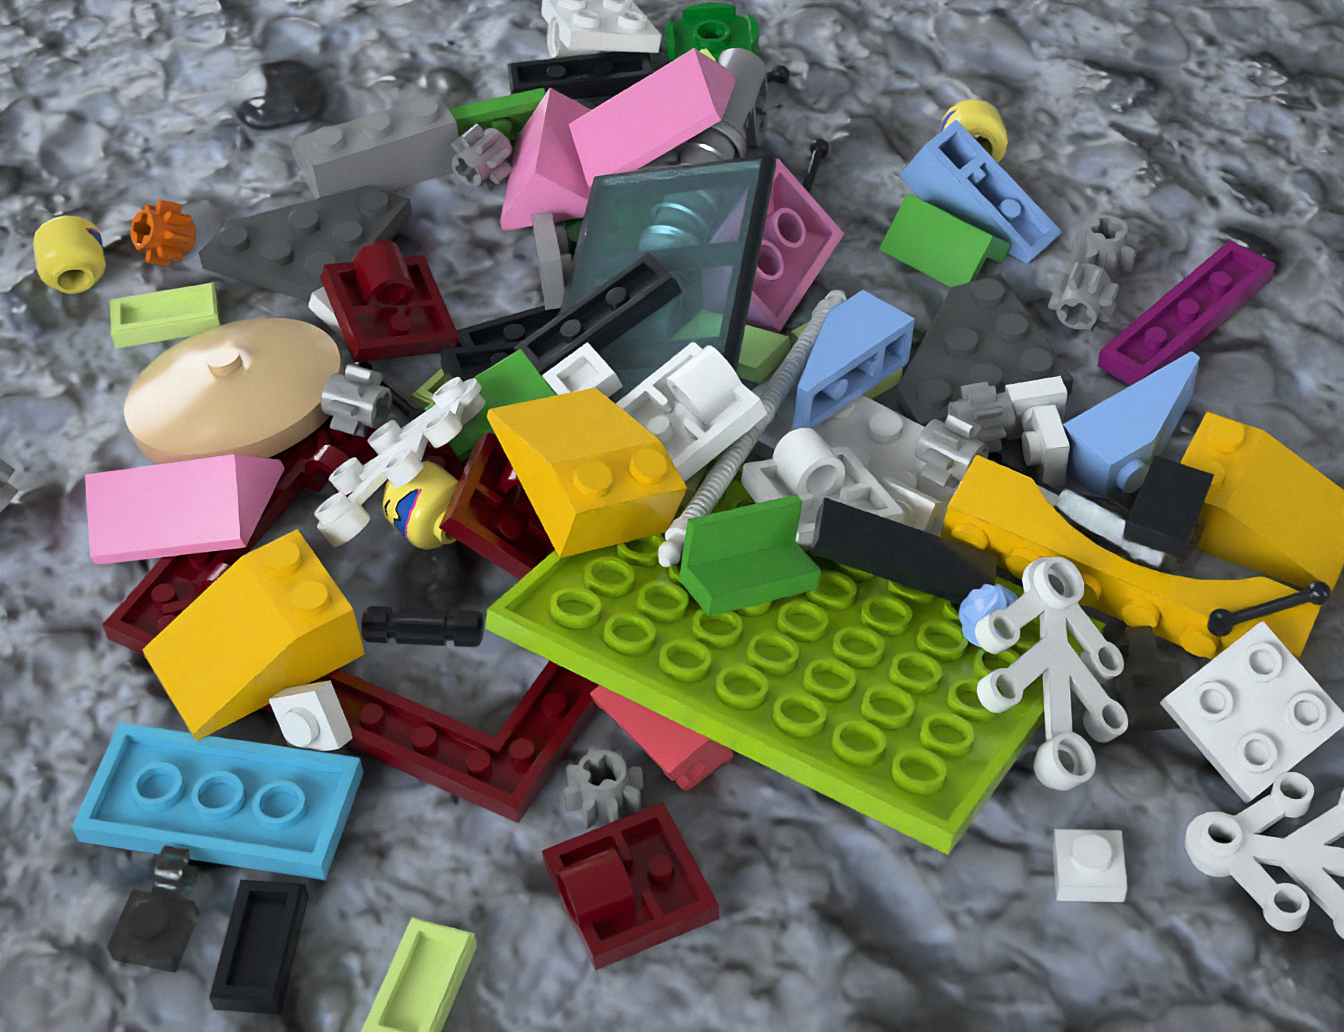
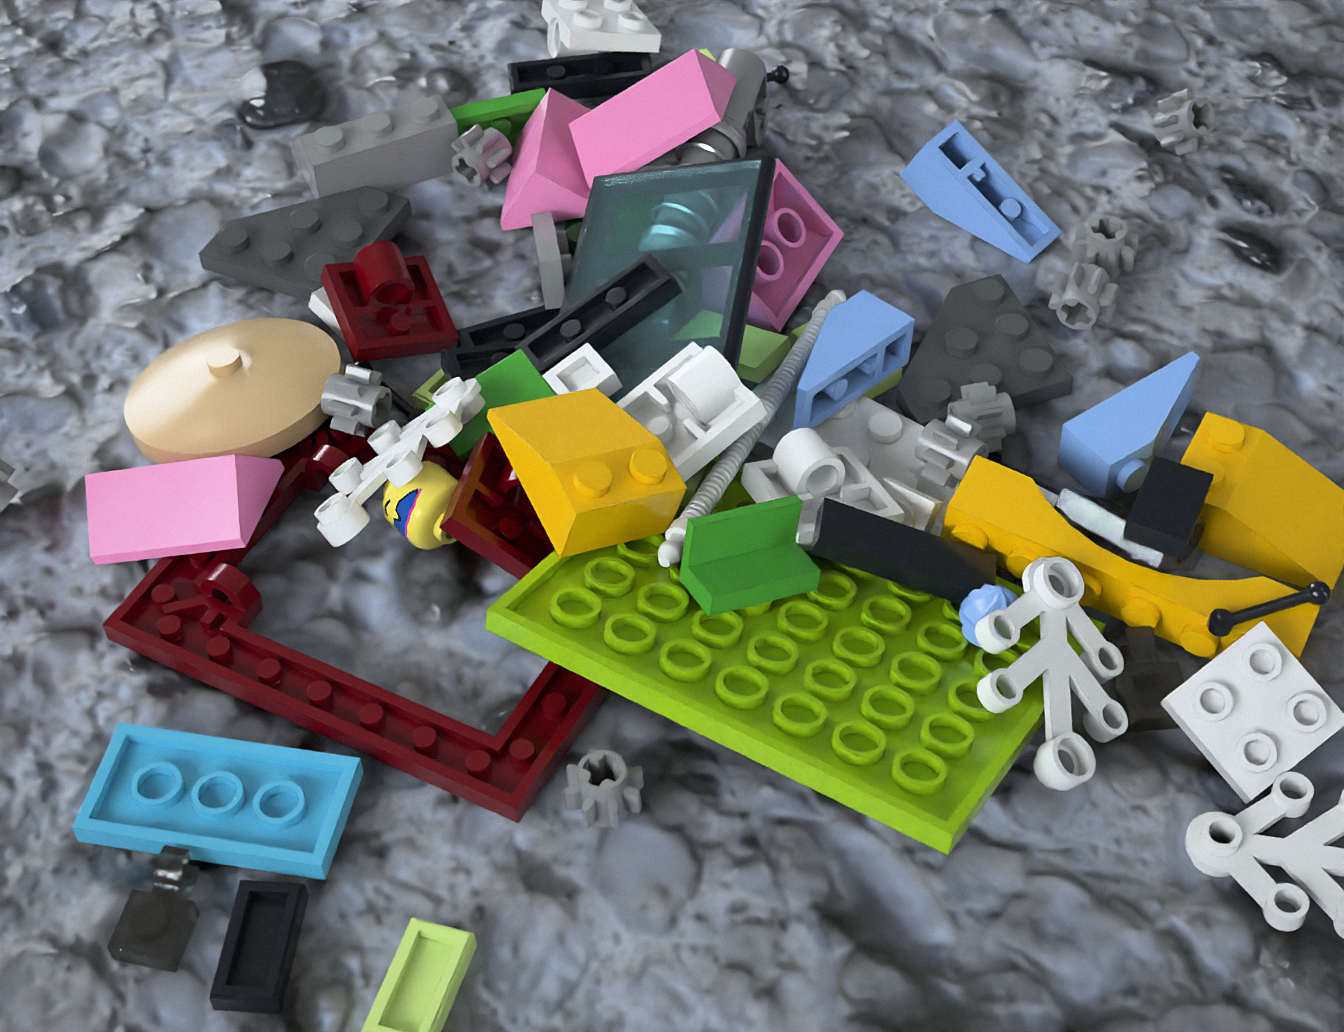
(69, 254): light yellow head -> none
(163, 232): orange gear -> none
(164, 315): yellowish green tile -> none
(253, 633): yellow slope -> none
(311, 717): white plate -> none
(422, 626): black axle -> none
(630, 885): dark red plate -> none
(665, 741): coral hinge -> none
(711, 21): green plate -> none
(818, 149): black hinge -> none
(940, 243): bright green panel -> none
(982, 123): light yellow head -> none
(1035, 394): white plate -> none
(1046, 446): white plate -> none
(1089, 865): white plate -> none
(1184, 122): none -> light grey gear
(1186, 313): magenta plate -> none

